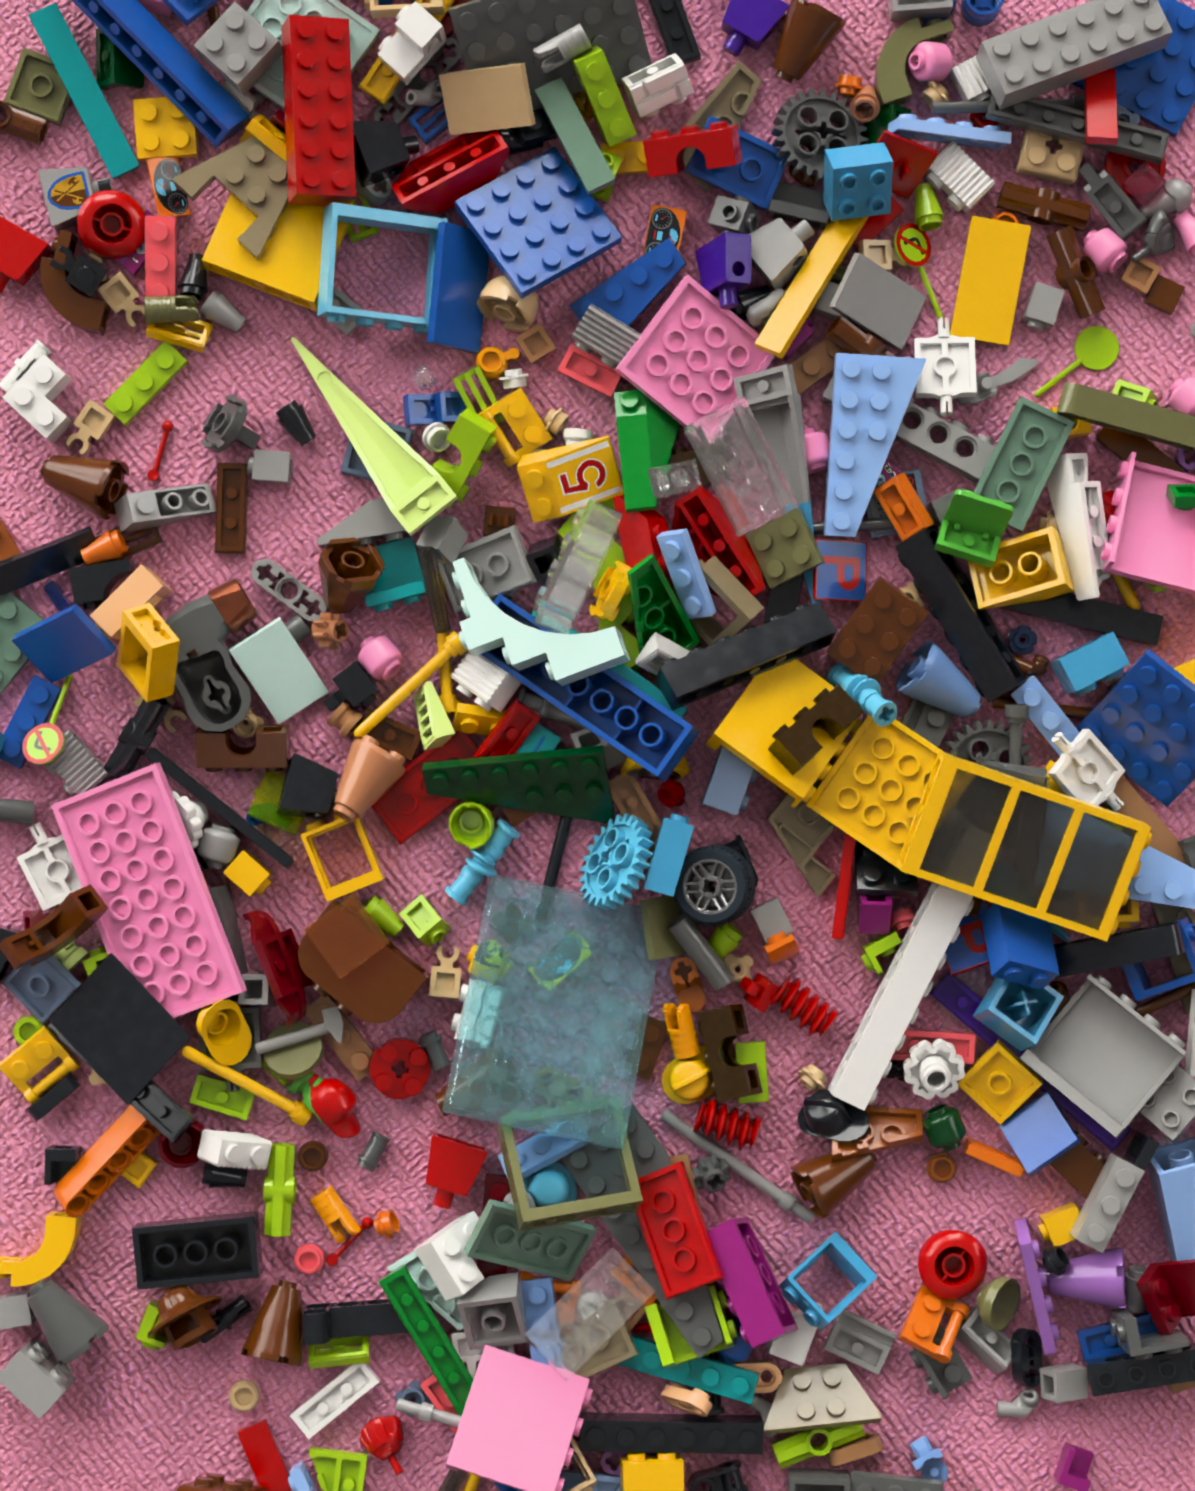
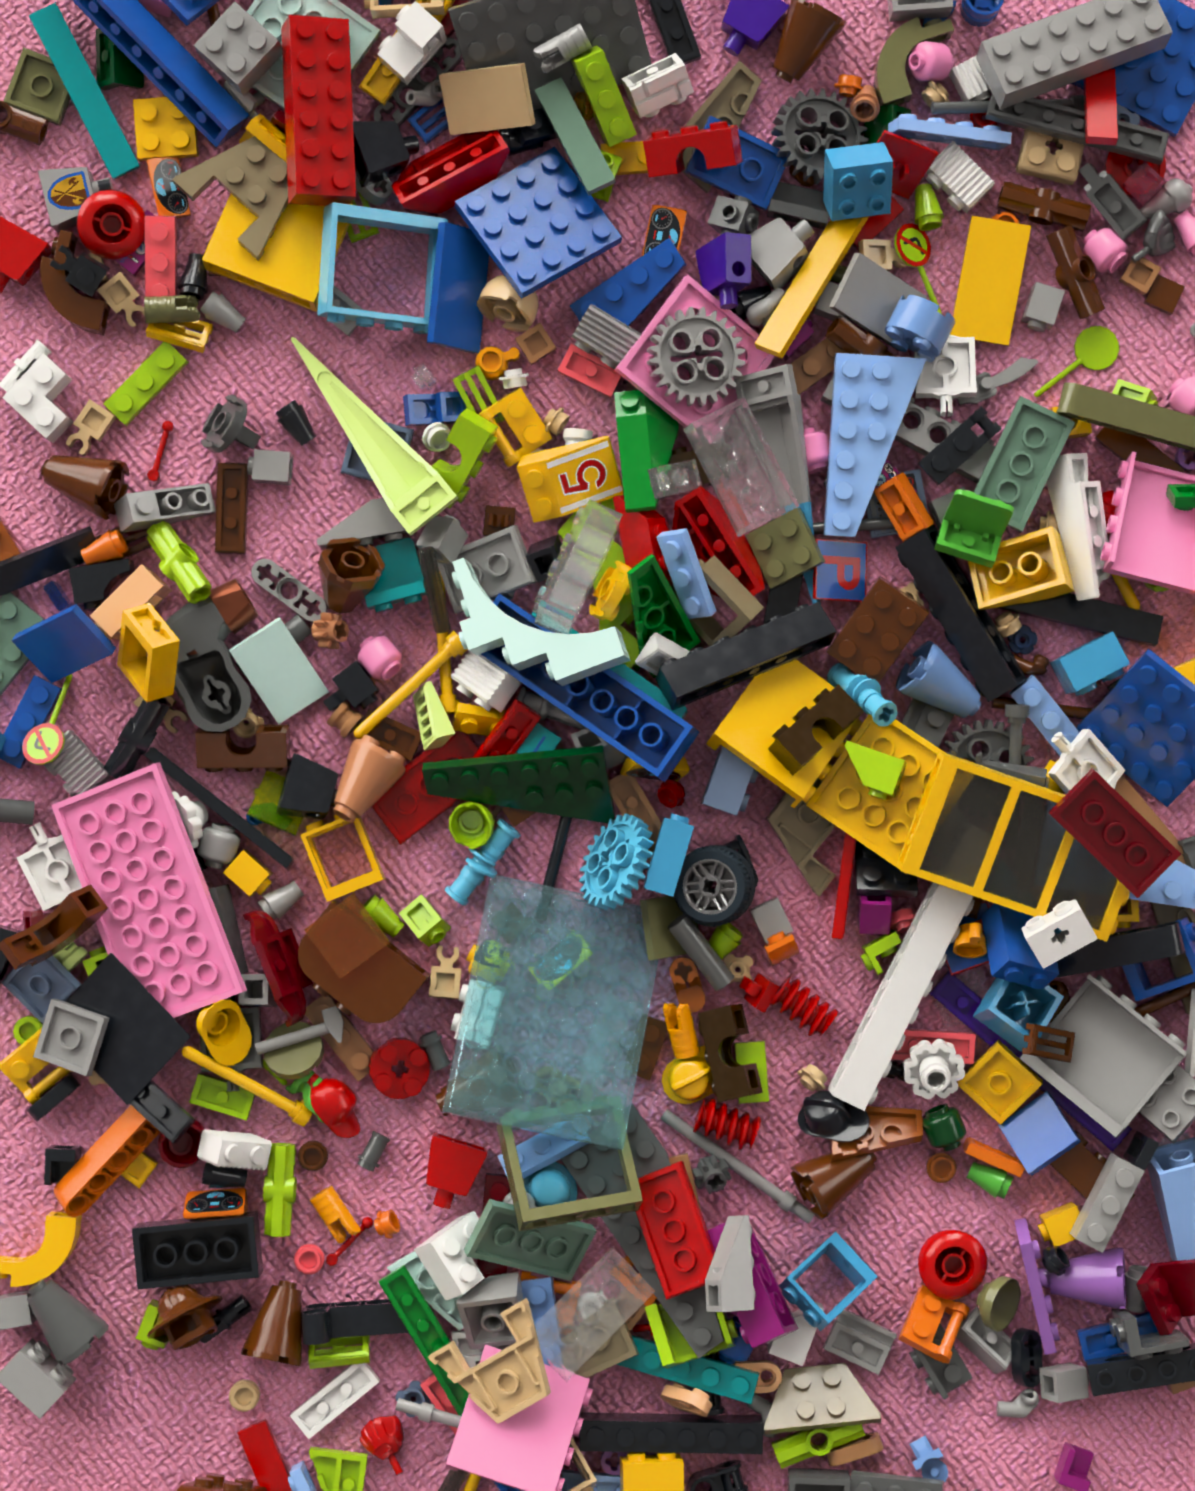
(71, 1037): none -> light grey plate
(179, 562): none -> lime piece
(215, 1203): none -> slope
(280, 900): none -> light grey cone
(508, 1378): none -> tan wing
(691, 330): none -> light grey gear
(730, 1274): none -> light grey slope
(876, 770): none -> lime slope
(919, 327): none -> medium blue brick
(958, 446): none -> black plate
(970, 941): none -> light orange piece
(990, 1179): none -> bright green cone
(1008, 623): none -> tan plate
(1033, 1040): none -> reddish brown tile
(1051, 946): none -> white brick
(1114, 833): none -> dark red plate

